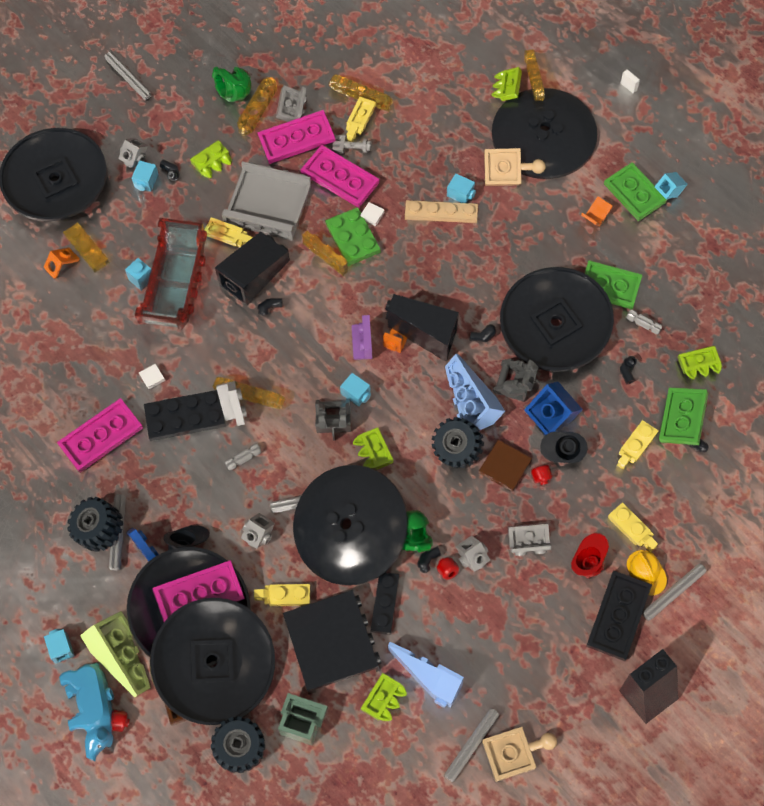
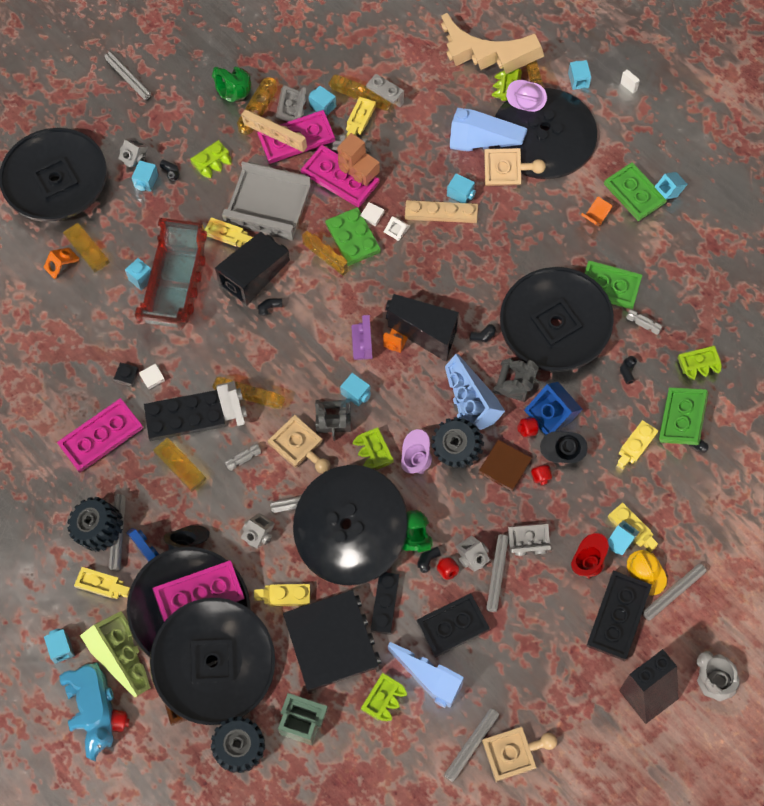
(101, 584): none -> light yellow hinge
(126, 374): none -> black plate
(179, 464): none -> clear yellow plate
(274, 130): none -> tan plate
(297, 442): none -> tan plate
(322, 100): none -> medium azure brick
(355, 160): none -> nougat brick
(386, 90): none -> light grey bracket
(396, 228): none -> white slope
(416, 452): none -> lavender piece
(453, 625): none -> black plate
(476, 130): none -> light blue wedge
(497, 573): none -> light grey axle
(507, 54): none -> tan arch
(526, 95): none -> lavender piece
(528, 427): none -> red piece
(579, 74): none -> medium azure brick
(622, 538): none -> medium azure brick
(717, 676): none -> light grey piece

